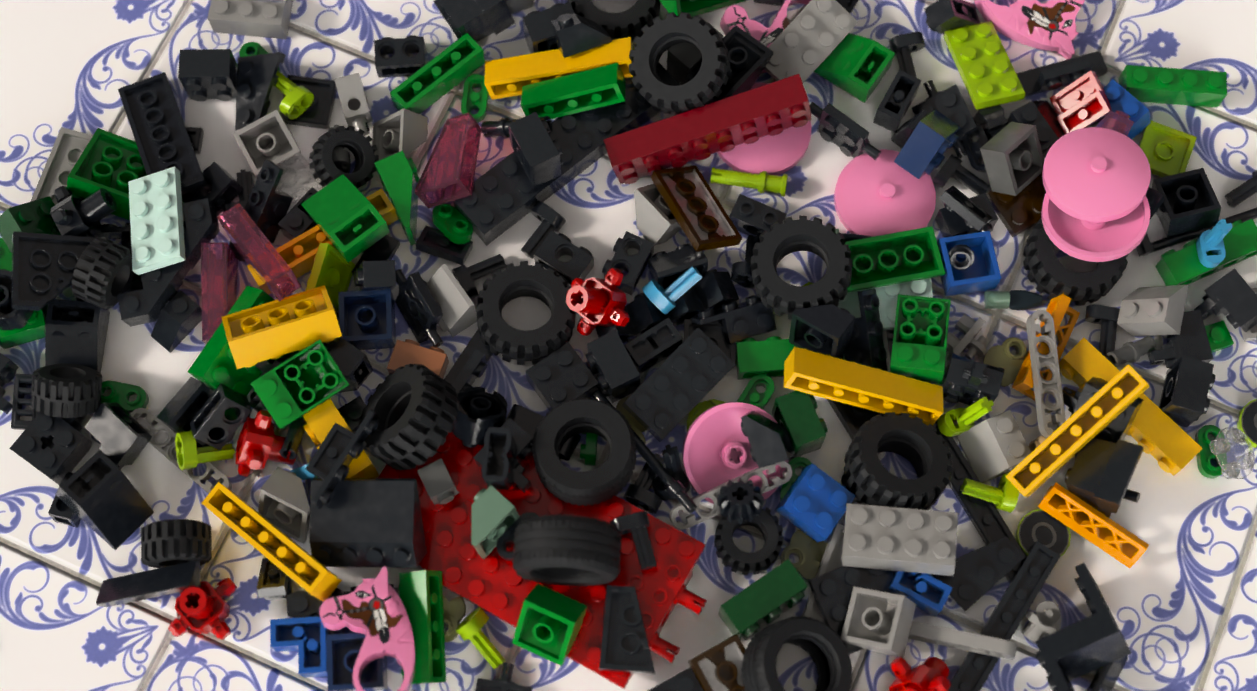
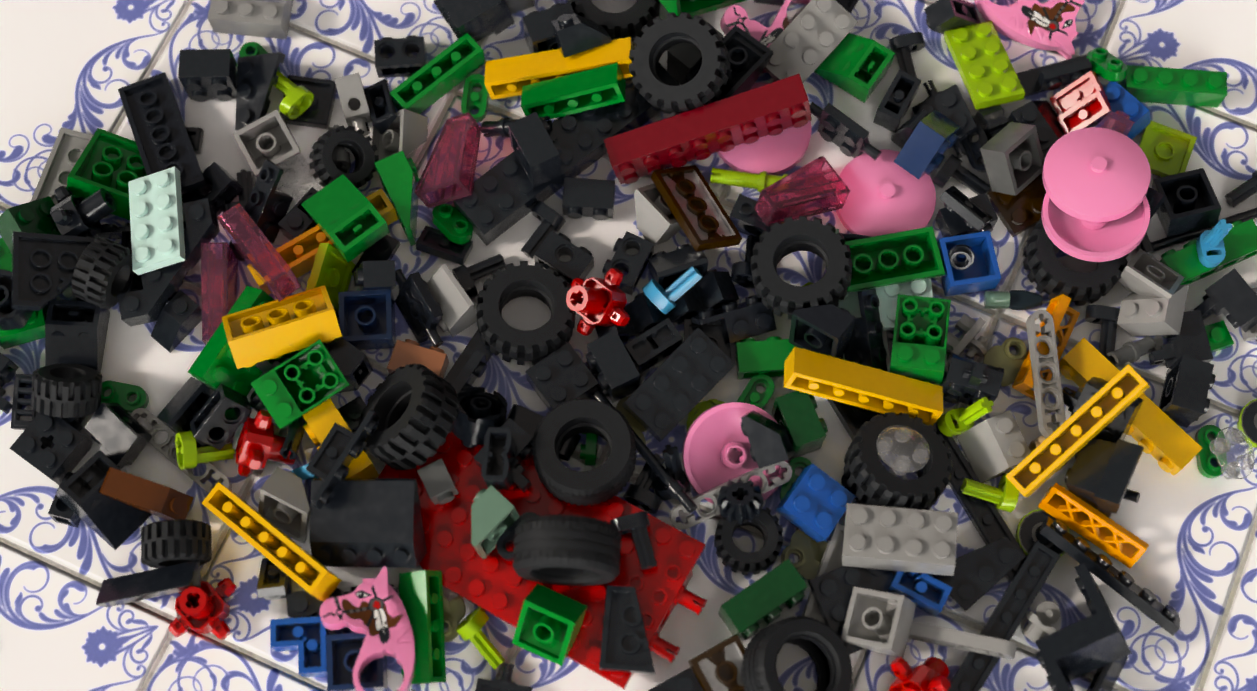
(146, 495): none -> reddish brown slope
(380, 105): none -> black slope
(588, 198): none -> black brick
(804, 192): none -> clear pink slope
(903, 449): none -> clear dish
(1107, 65): none -> green plate
(1119, 581): none -> black plate
(1150, 277): none -> light grey slope

